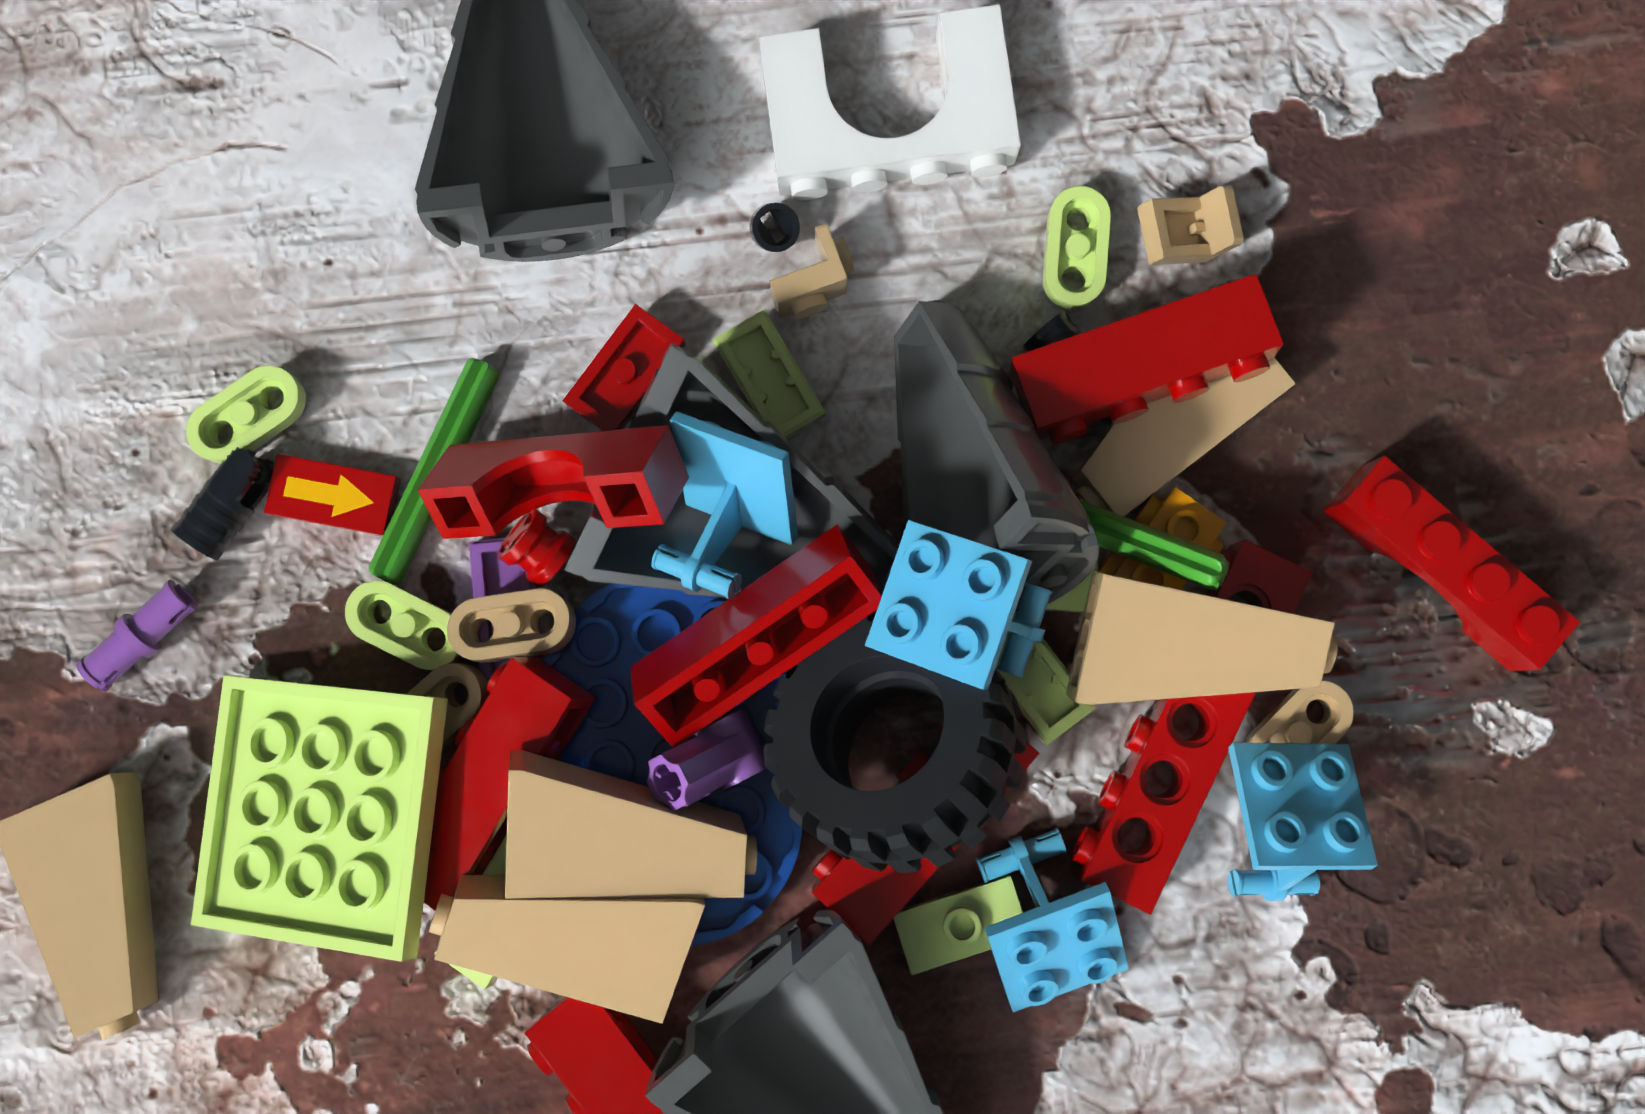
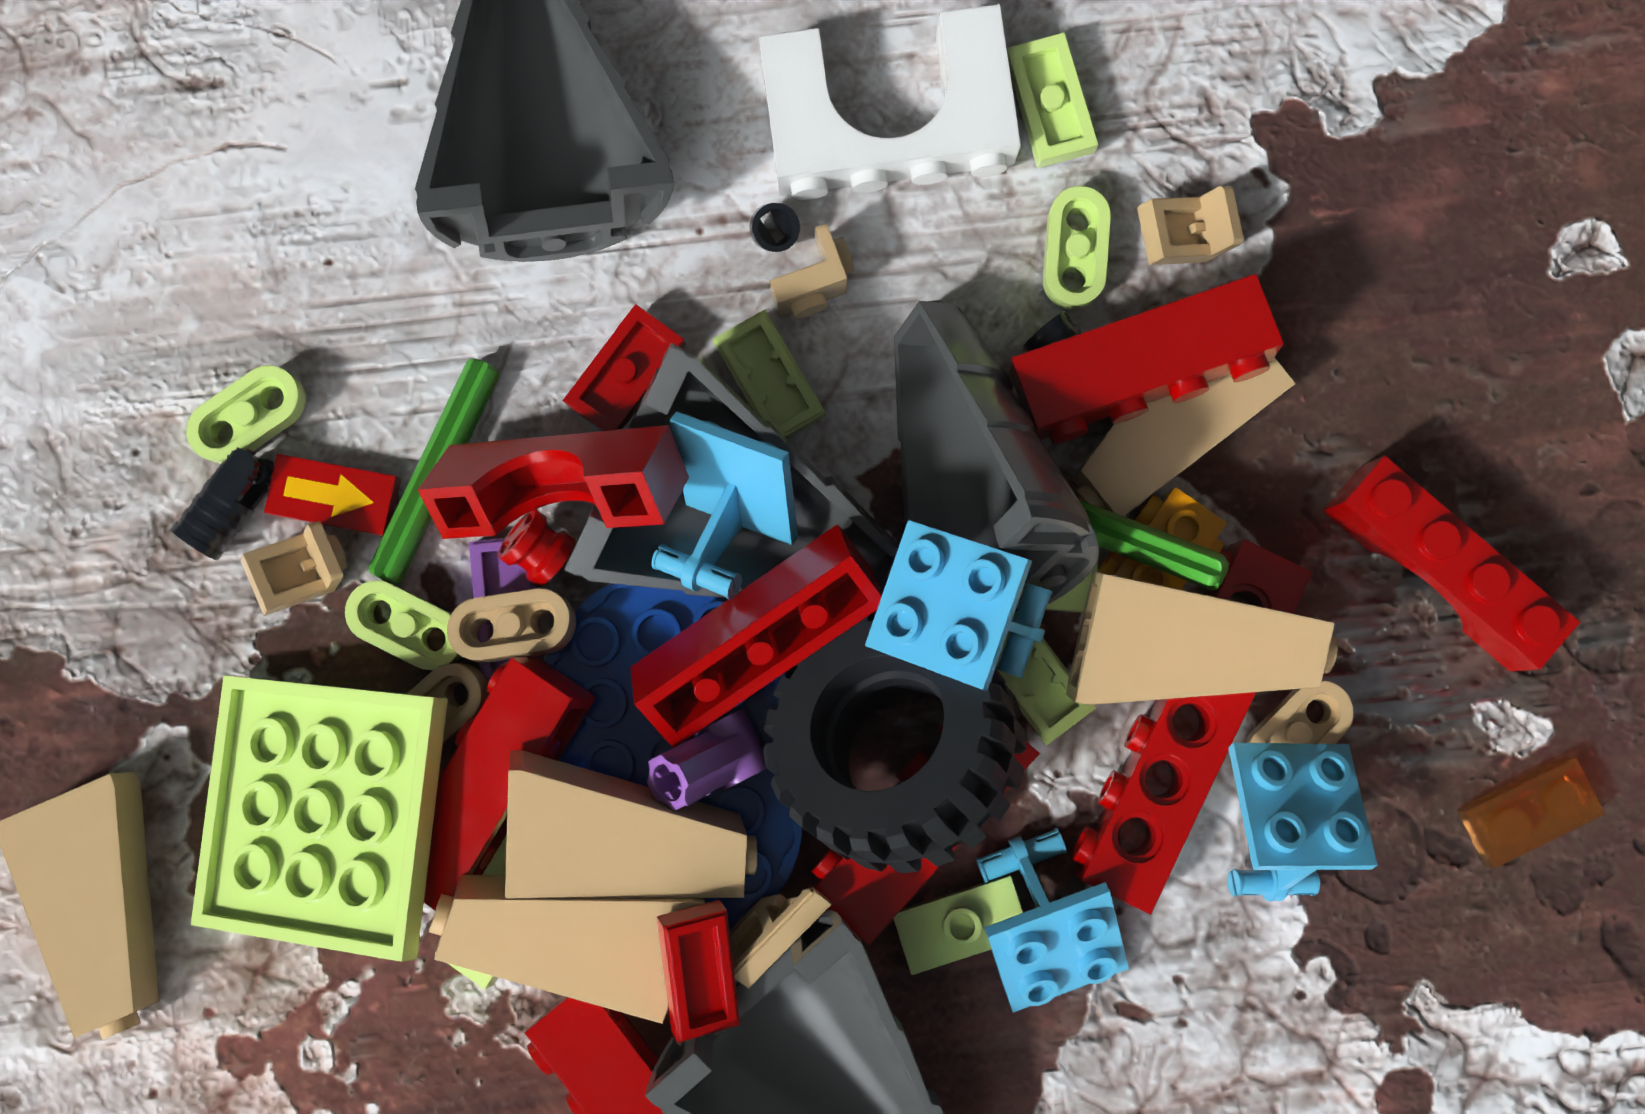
(137, 635): medium lavender pin -> none
(295, 569): none -> tan bracket
(698, 970): none -> red tile
(770, 930): none -> tan tile
(1051, 100): none -> yellowish green plate
(1530, 812): none -> clear orange plate

